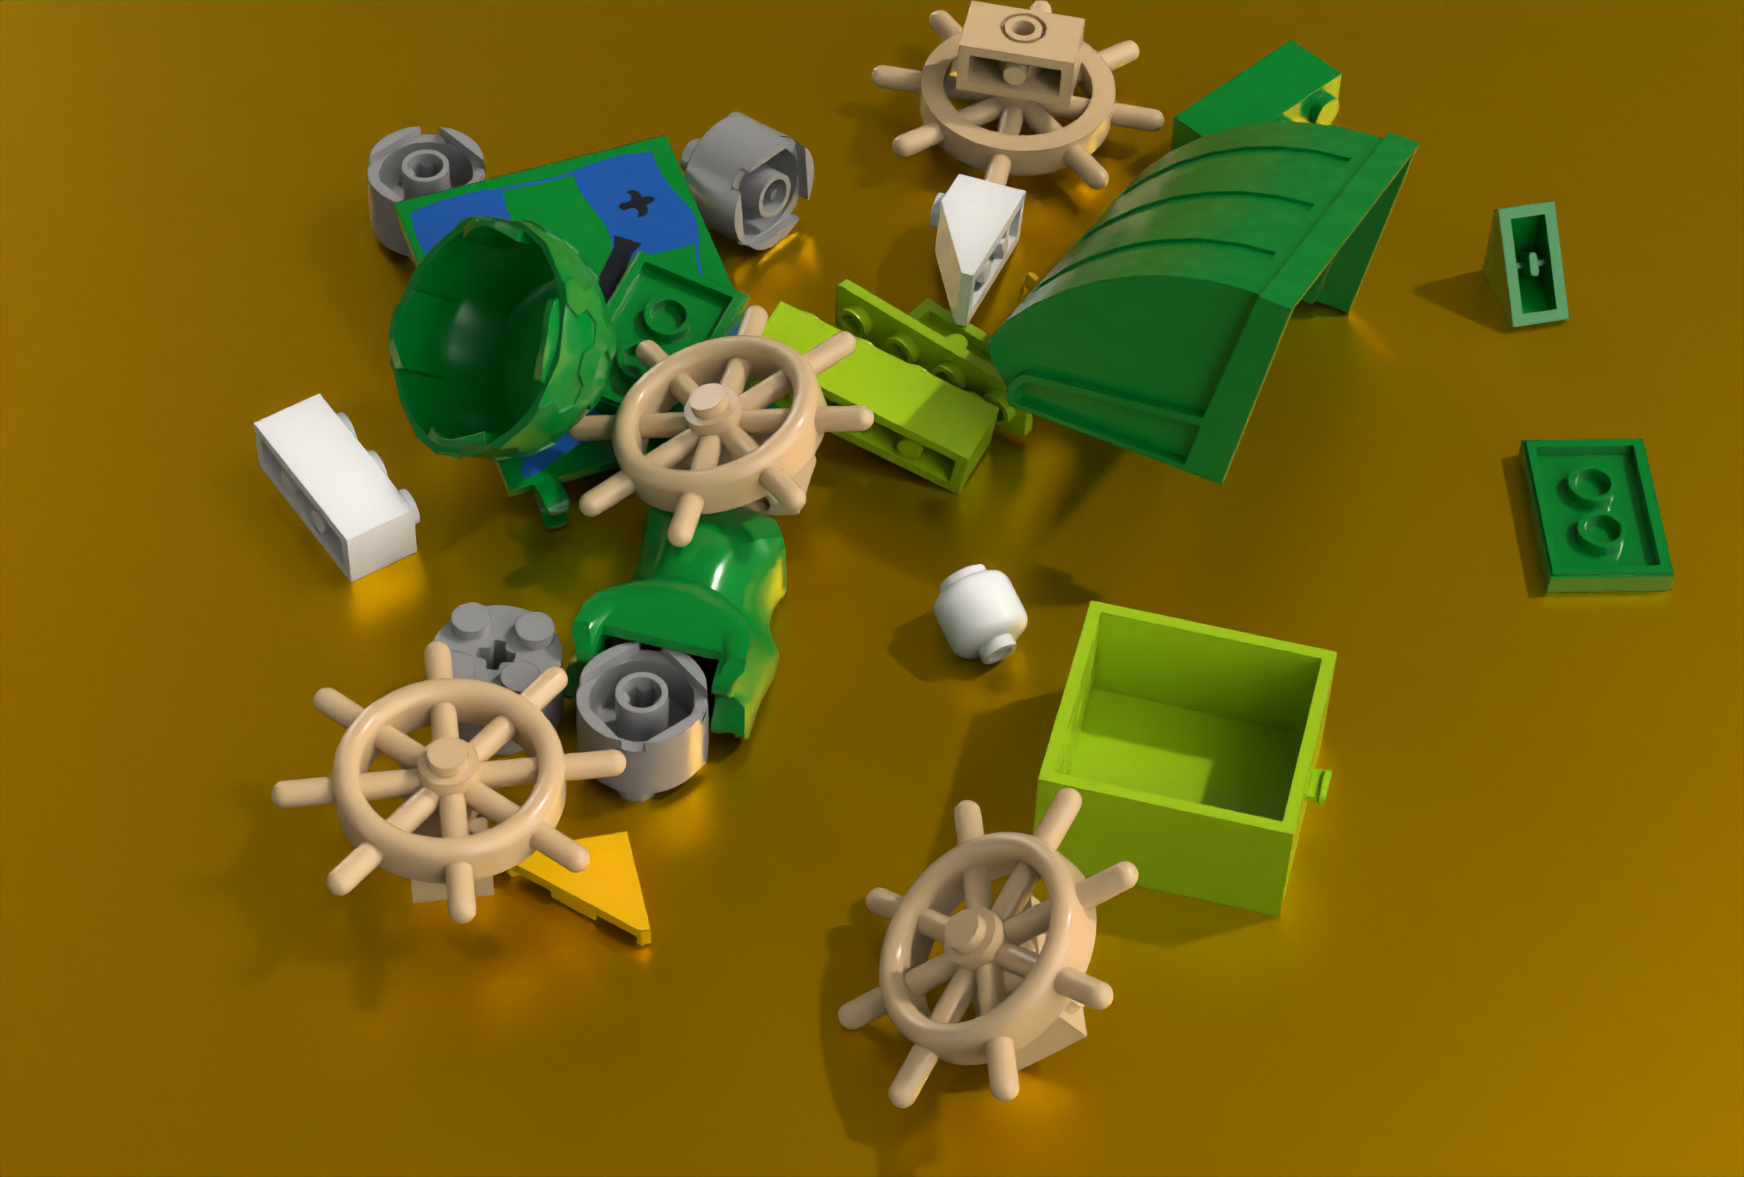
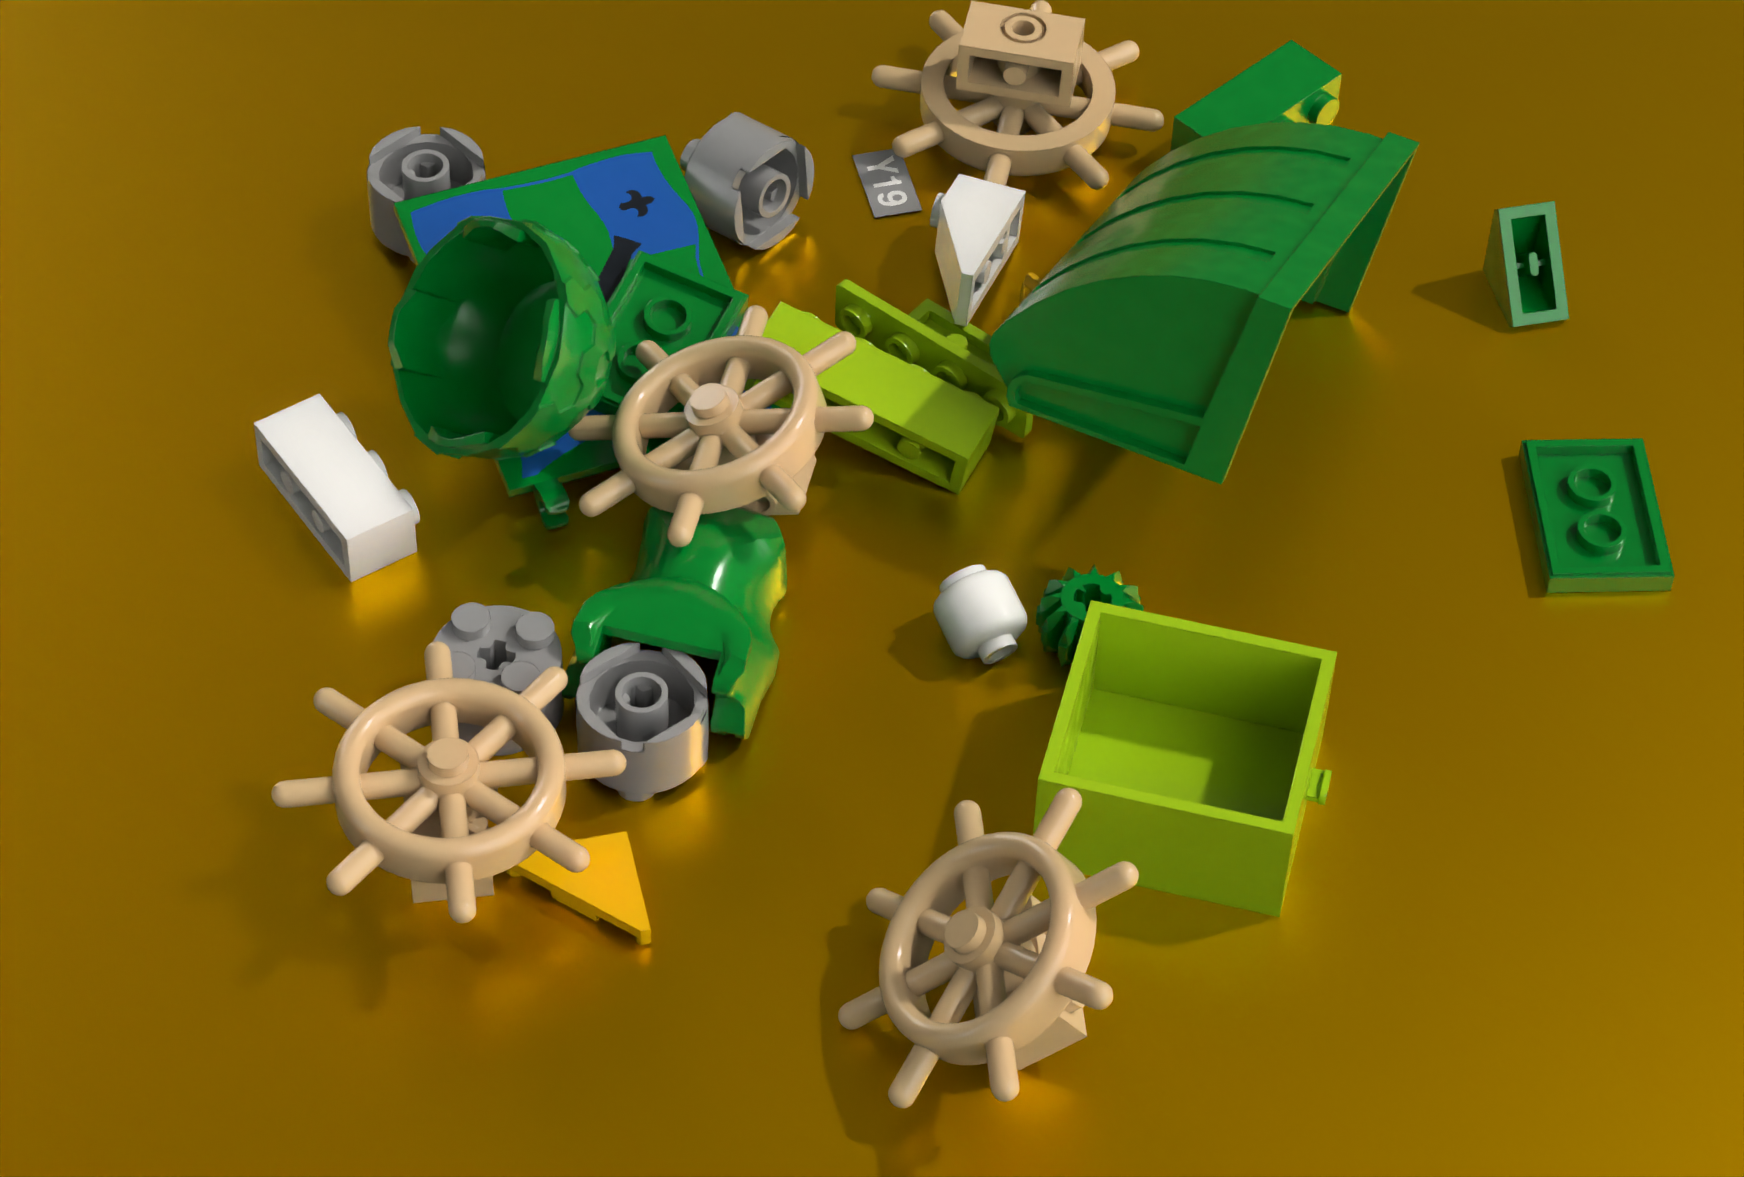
(886, 183): none -> light grey sticker
(1066, 606): none -> green gear

